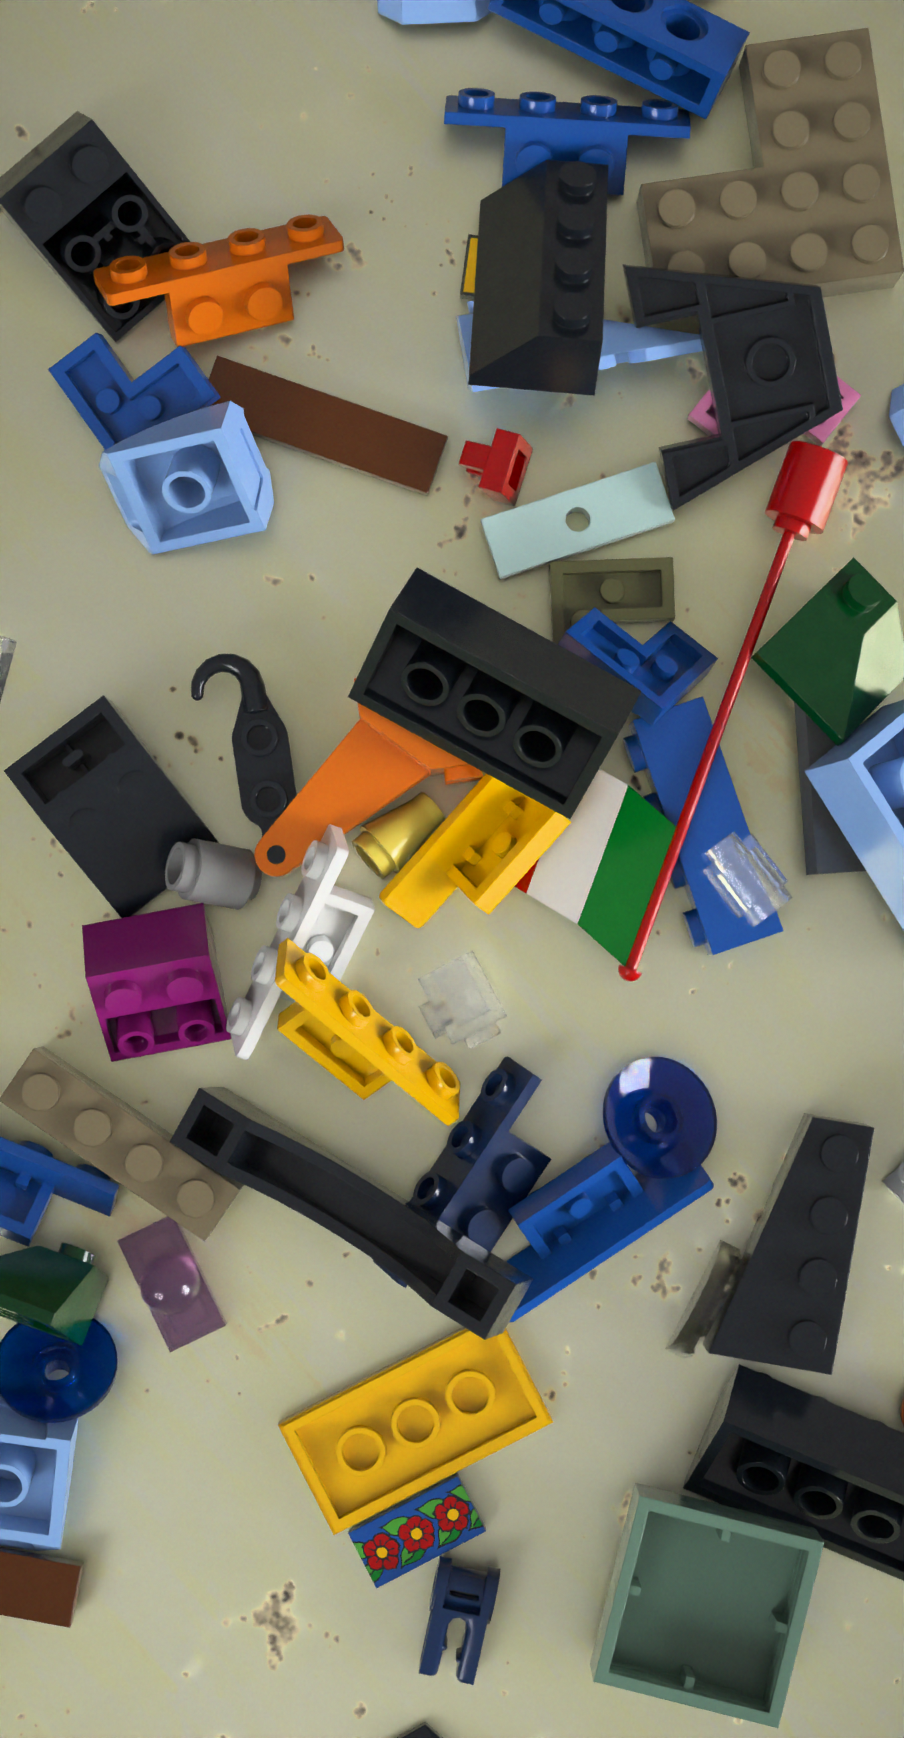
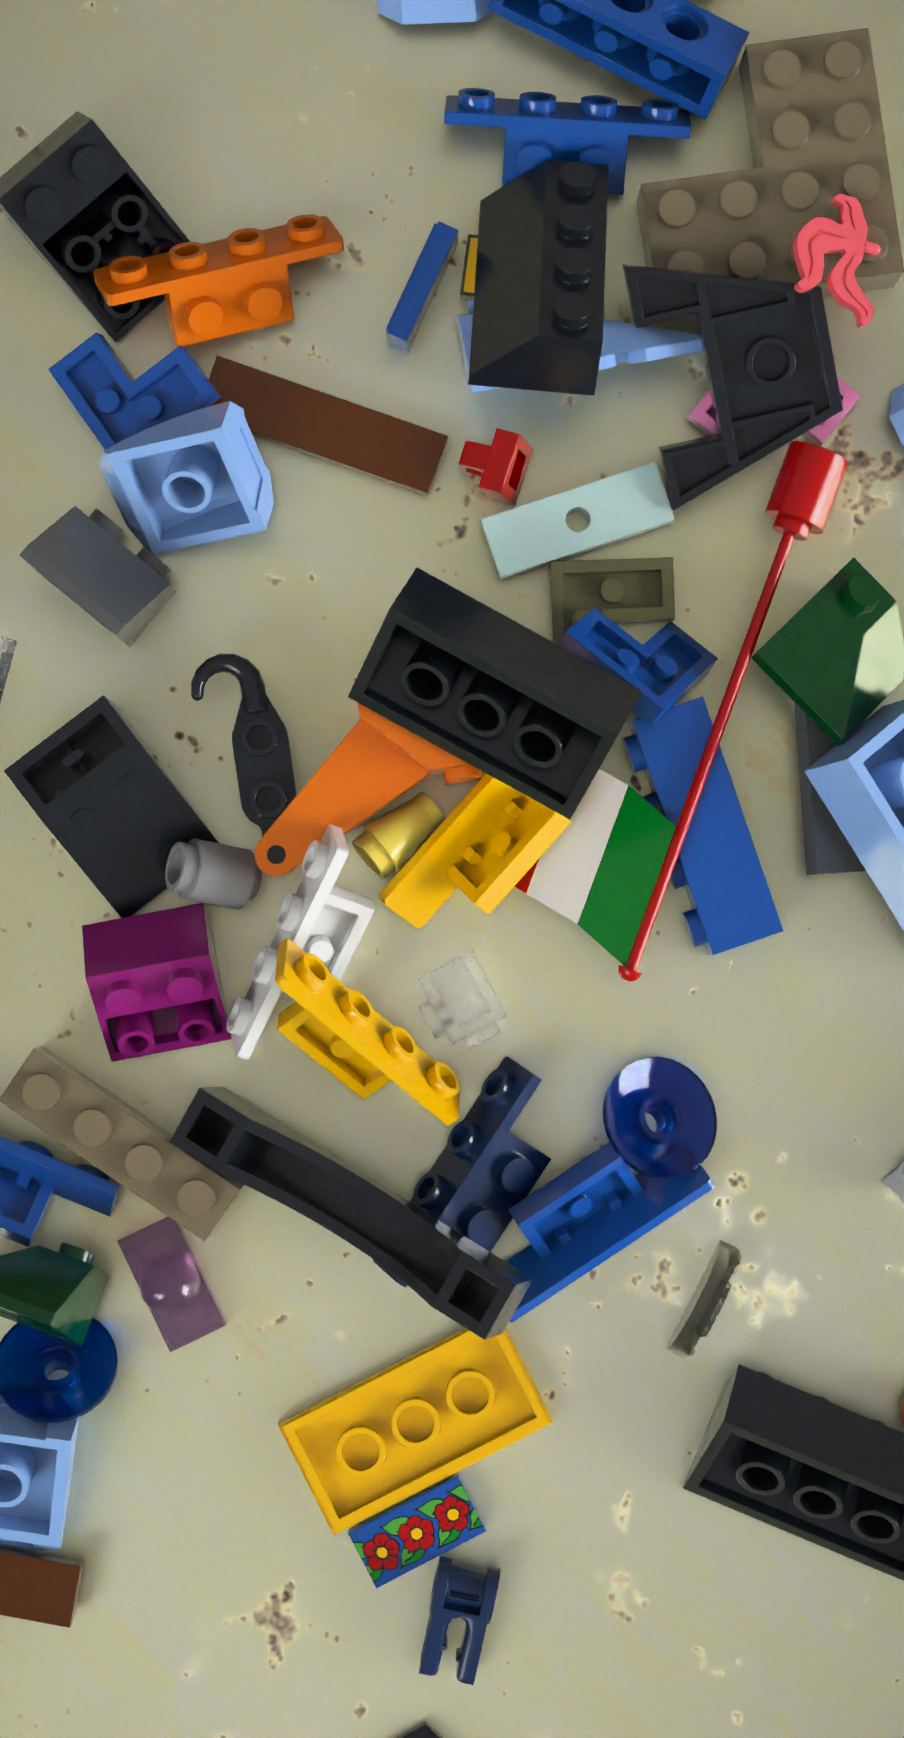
(100, 573): none -> dark grey slope
(422, 286): none -> blue tile
(706, 1605): sand green container -> none
(746, 877): clear brick -> none
(800, 1253): black wedge -> none
(846, 237): none -> coral piece

